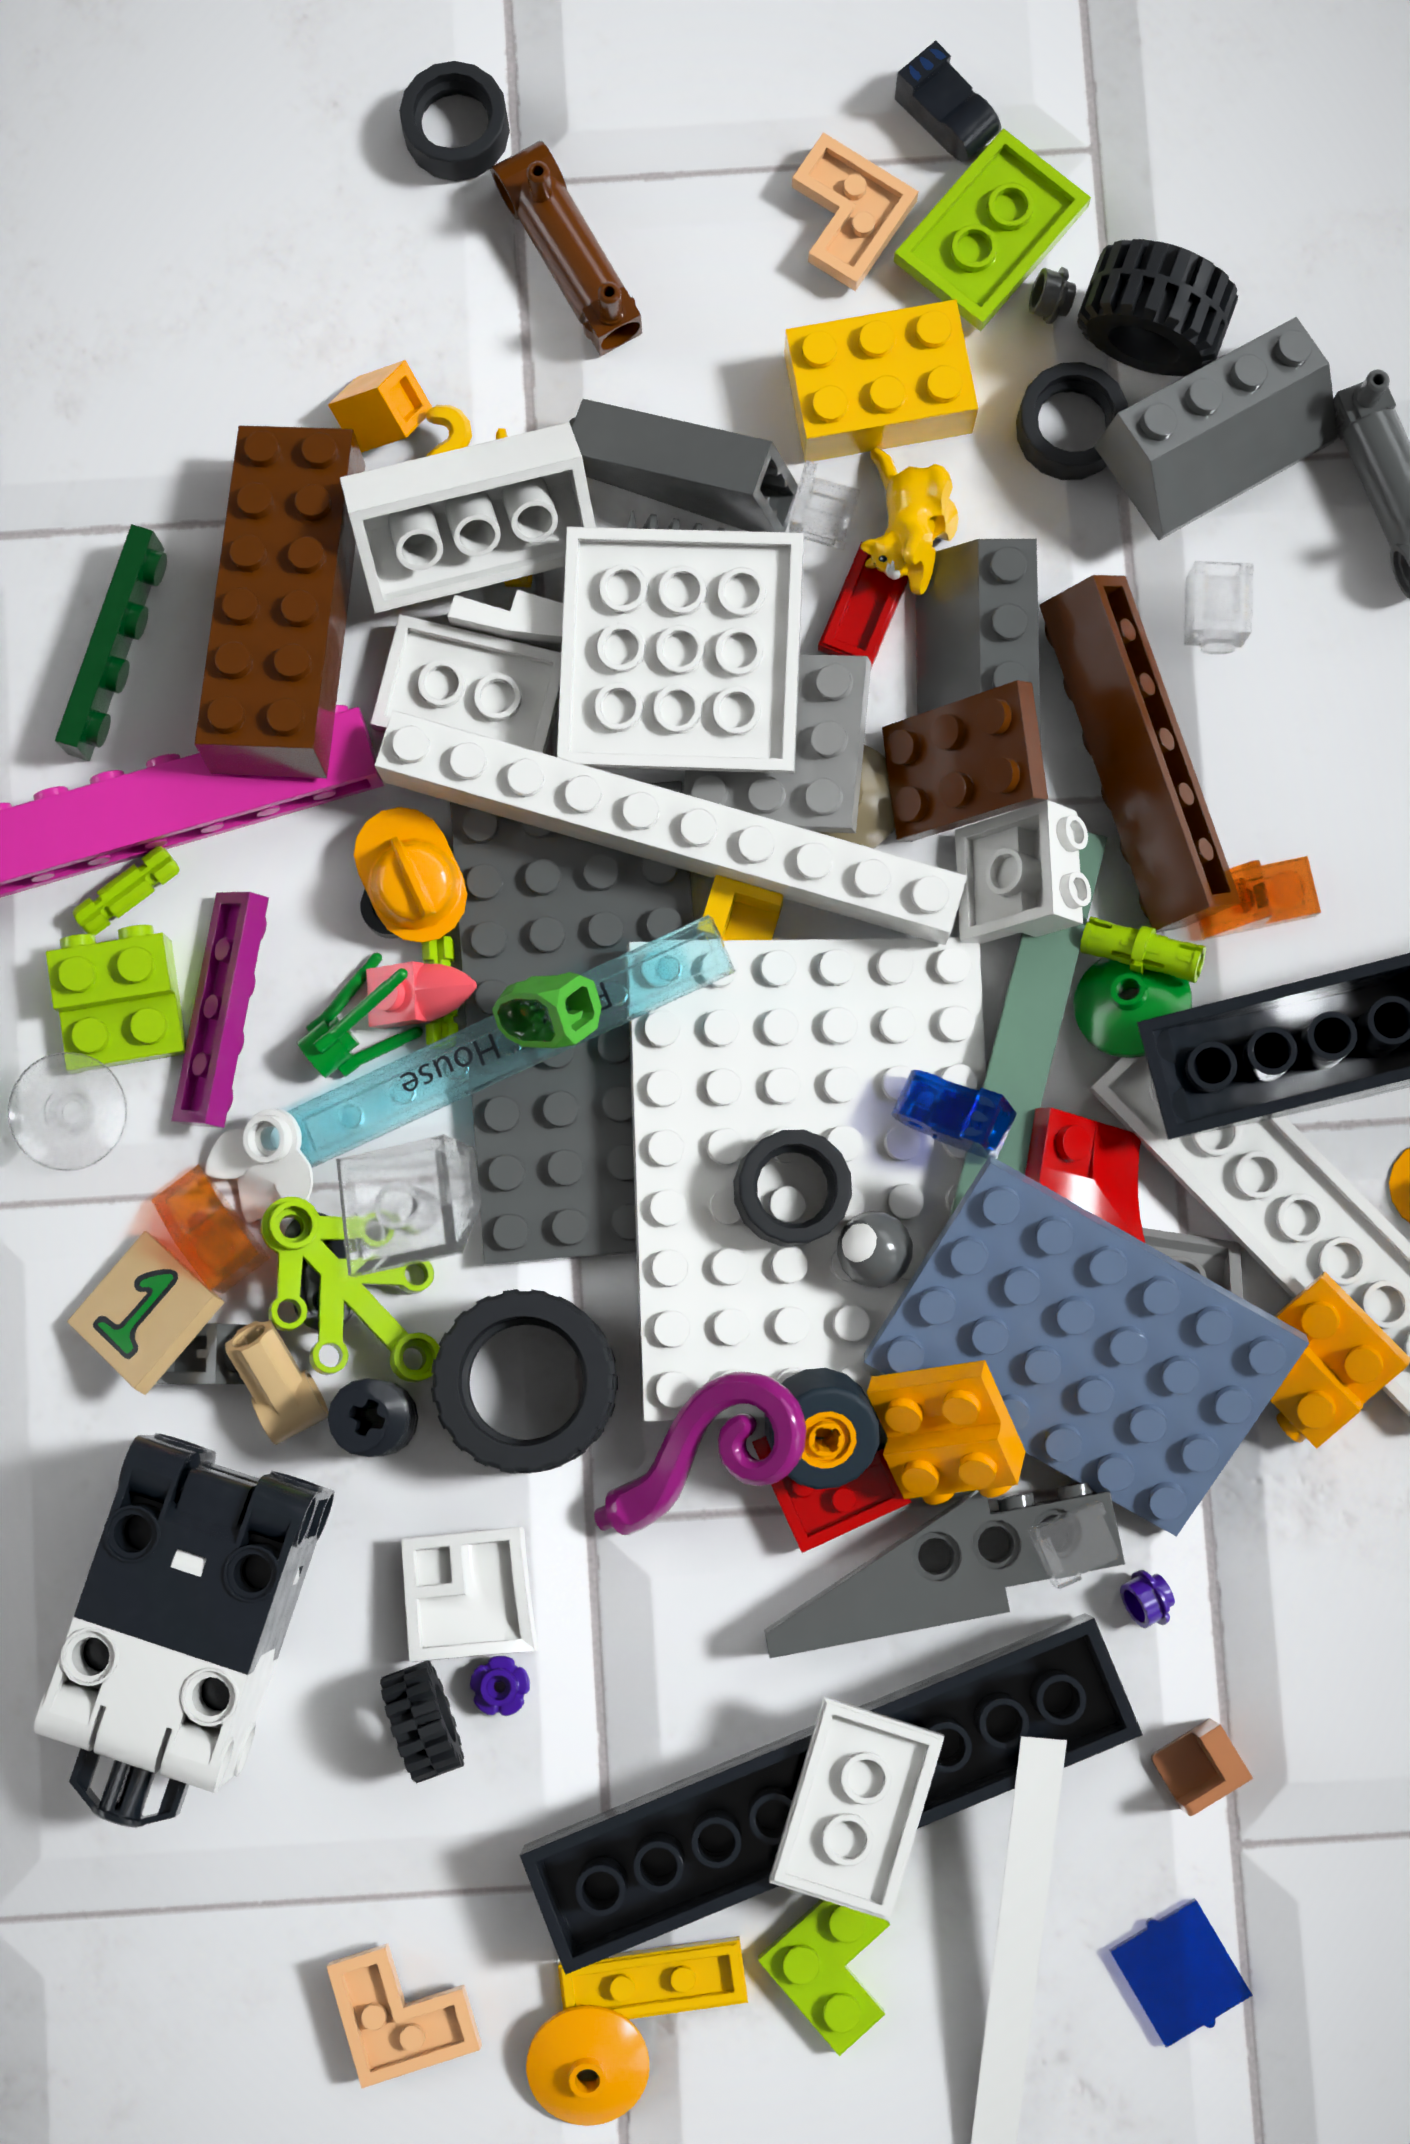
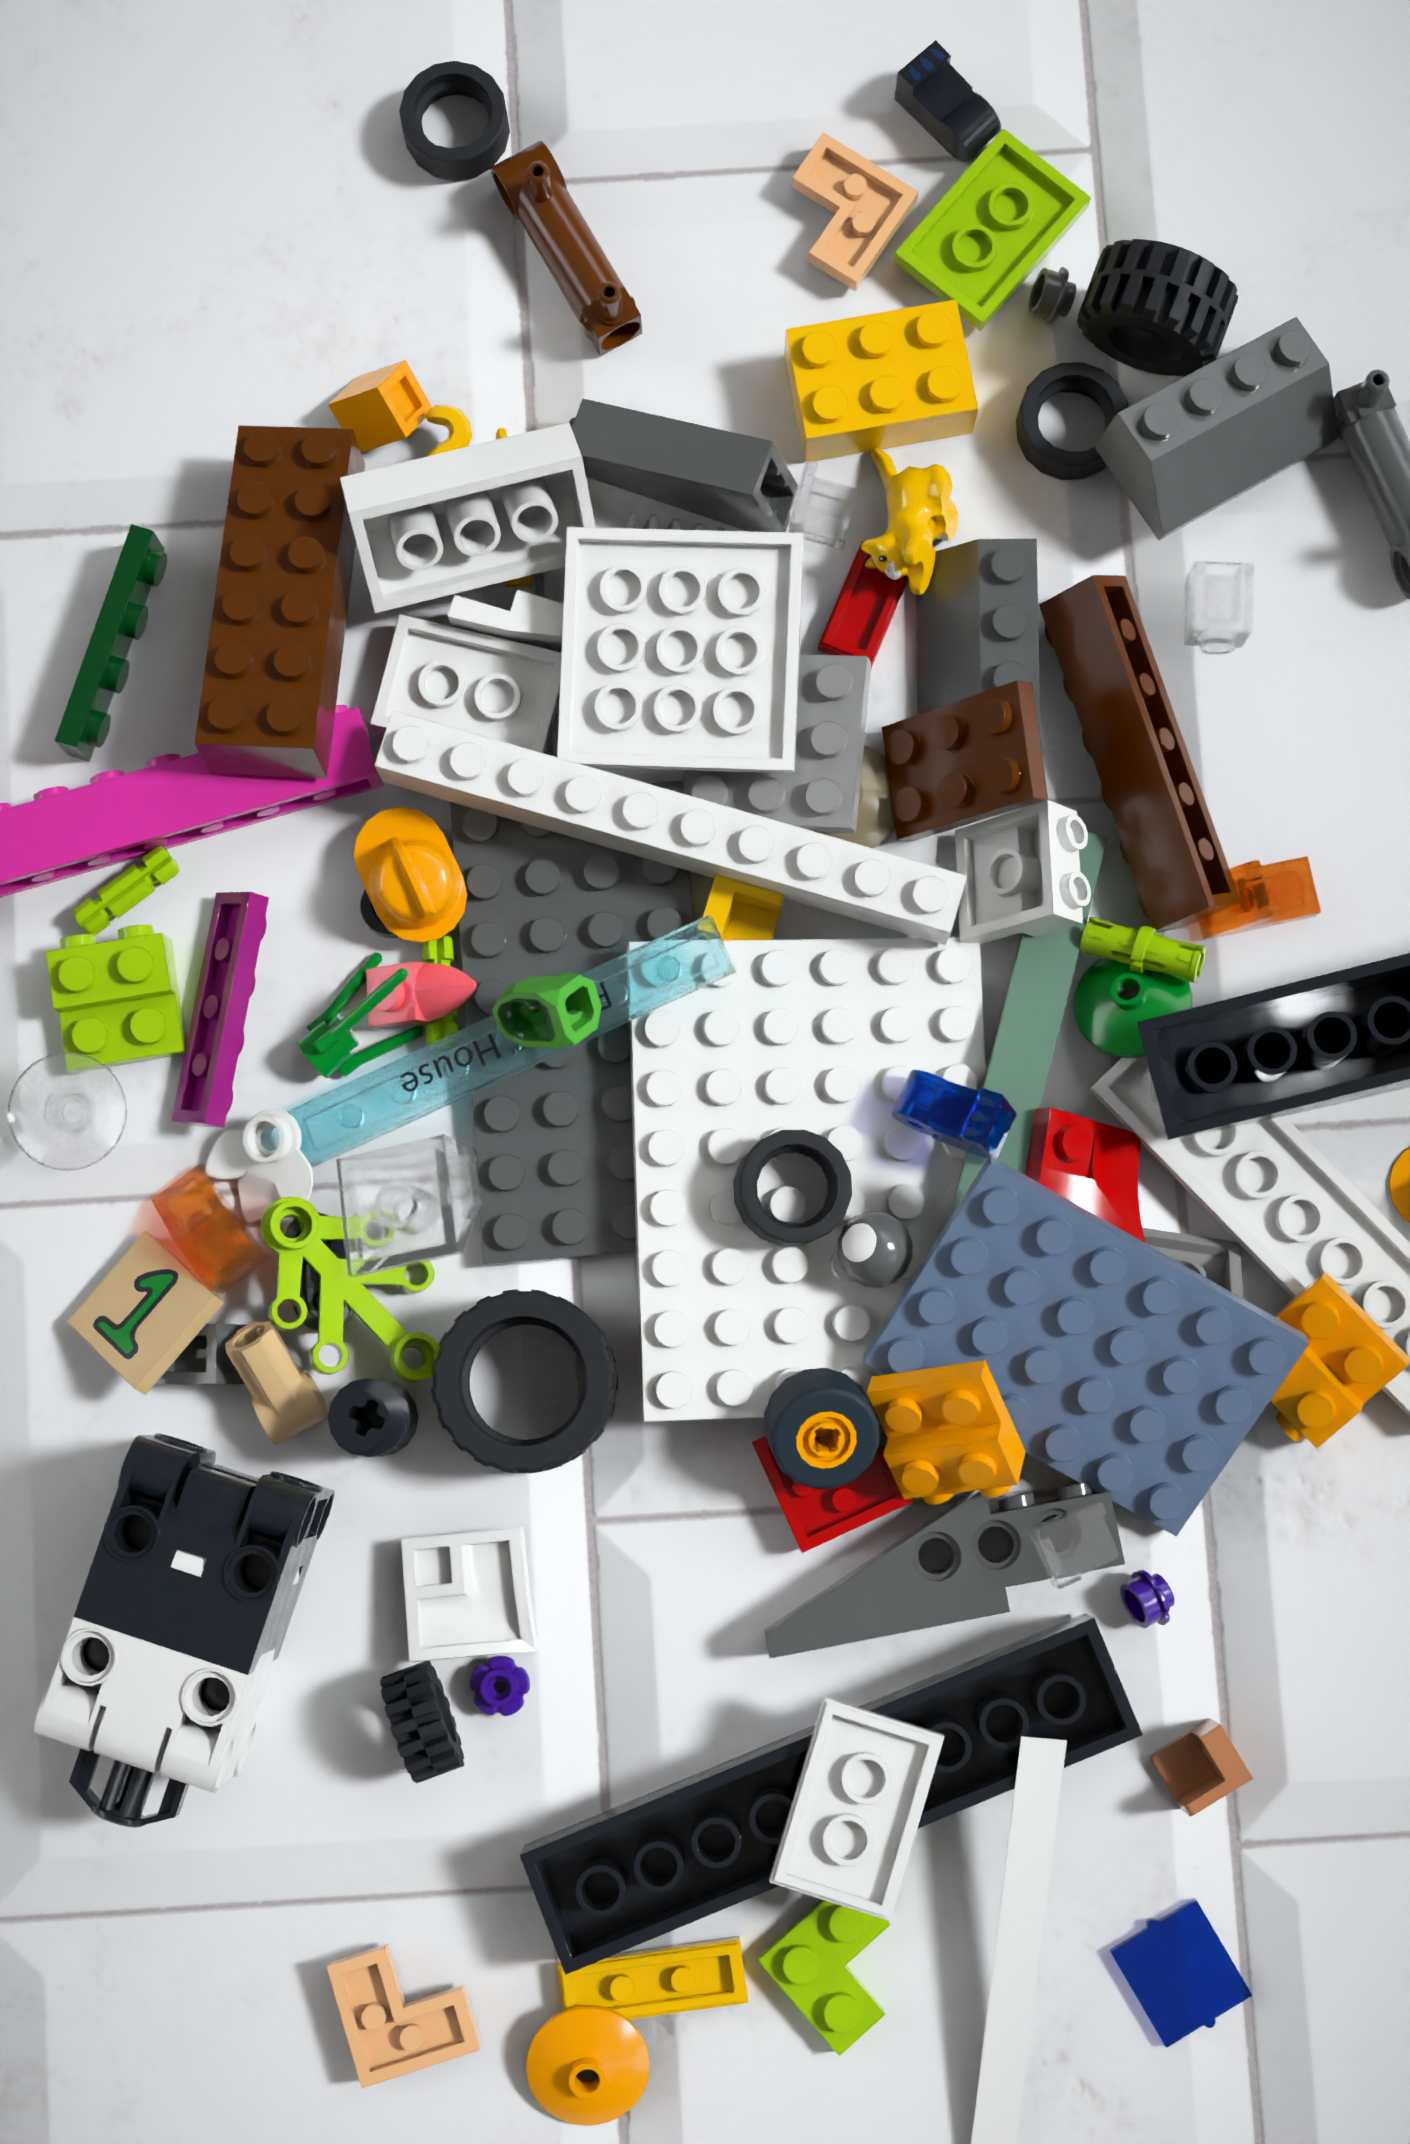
(654, 1493): magenta plant -> none

